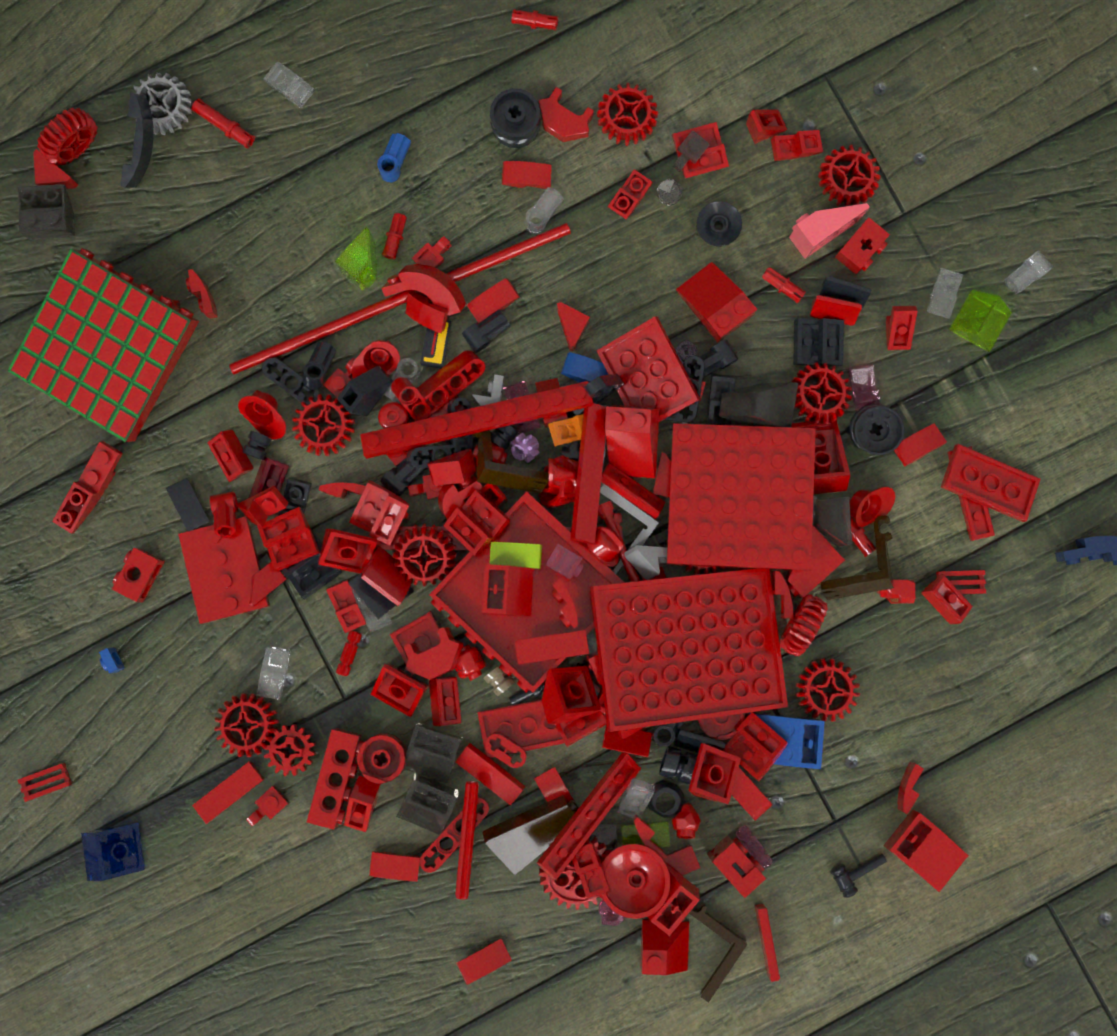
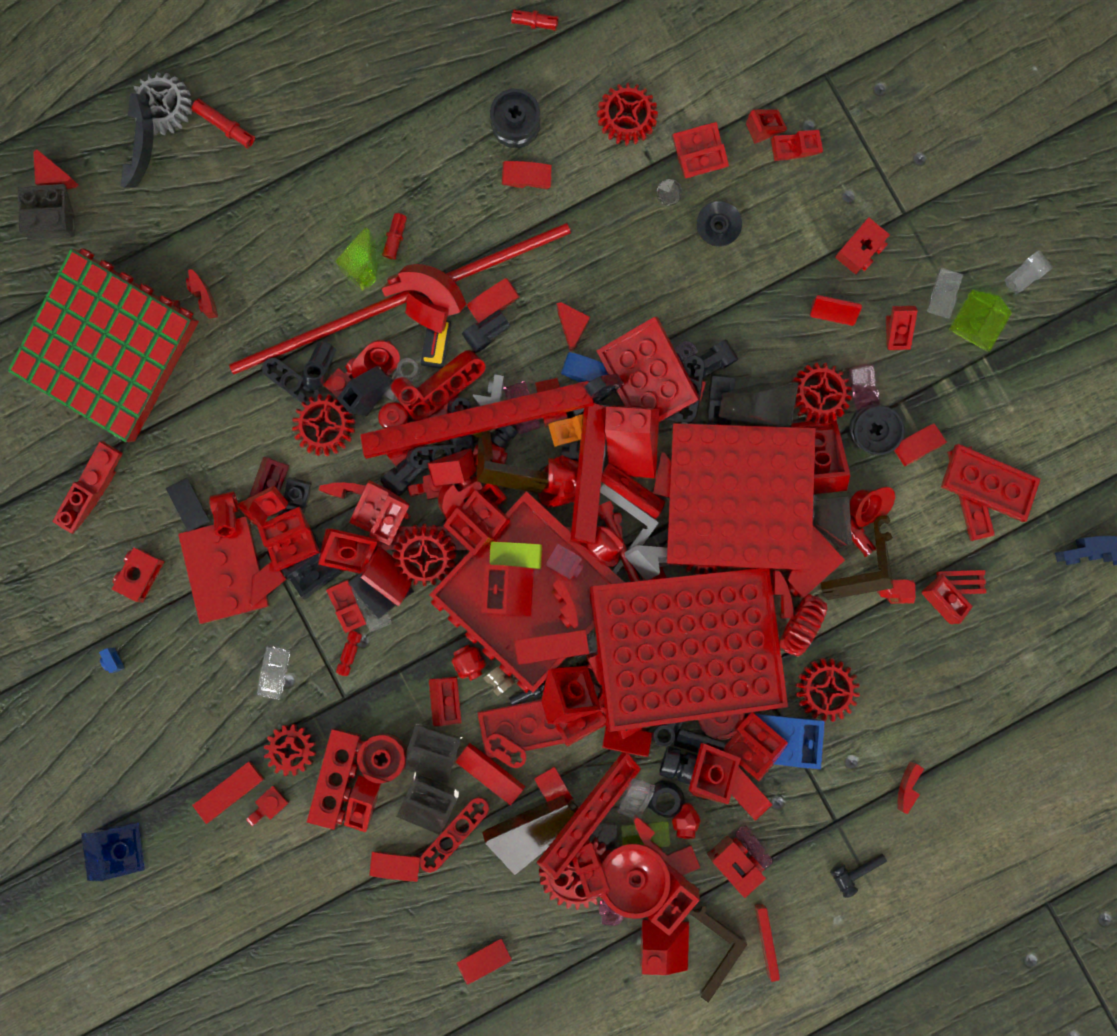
(26, 789): red tile -> none
(67, 136): red gear -> none
(229, 455): red slope -> none
(245, 713): red gear -> none
(257, 445): black wheel -> none
(263, 414): red piece -> none
(289, 84): clear slope -> none
(393, 156): blue piece -> none
(399, 689): red slope -> none
(421, 632): red tile -> none
(432, 255): red plate -> none
(436, 660): red piece -> none
(467, 840): red axle -> none
(525, 447): lavender gear -> none
(543, 209): clear piece -> none
(561, 121): red piece -> none
(630, 194): red slope -> none
(691, 149): clear smoke plate -> none
(716, 301): red slope -> none
(783, 284): red axle -> none
(818, 342): black slope -> none
(823, 226): coral slope -> none
(840, 173): red gear -> none
(845, 290): black slope -> none
(926, 850): red slope -> none

